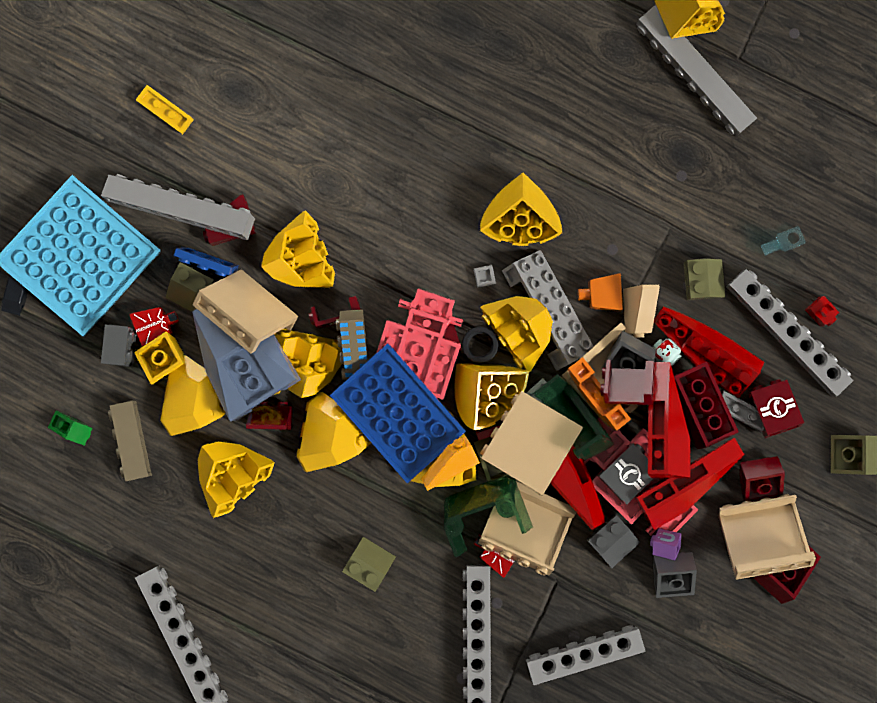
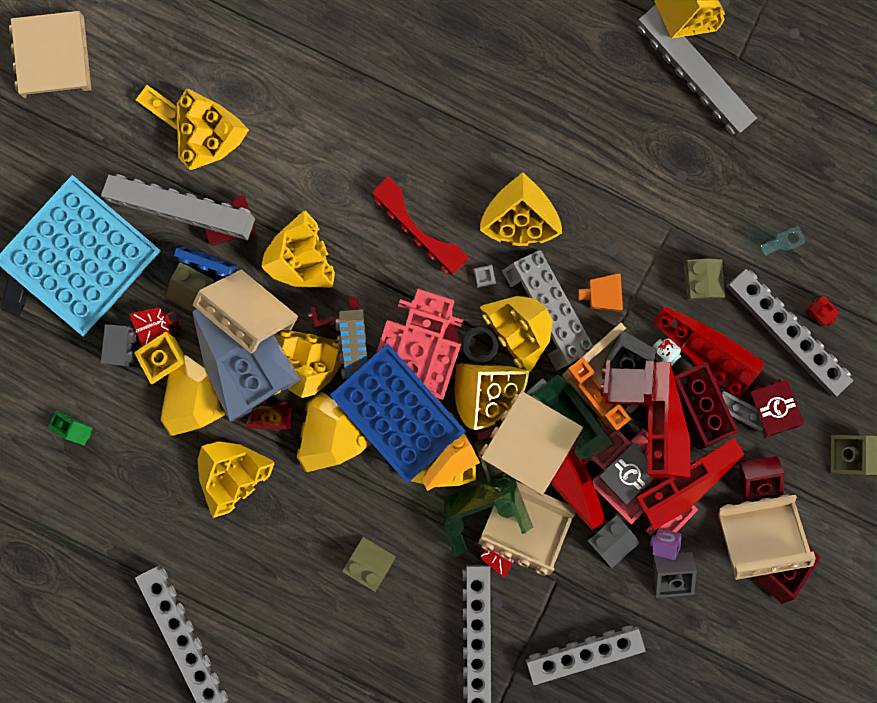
(50, 53): none -> tan panel
(130, 440): dark tan brick -> none
(205, 130): none -> yellow brick
(447, 254): none -> red arch
(640, 309): tan slope -> none

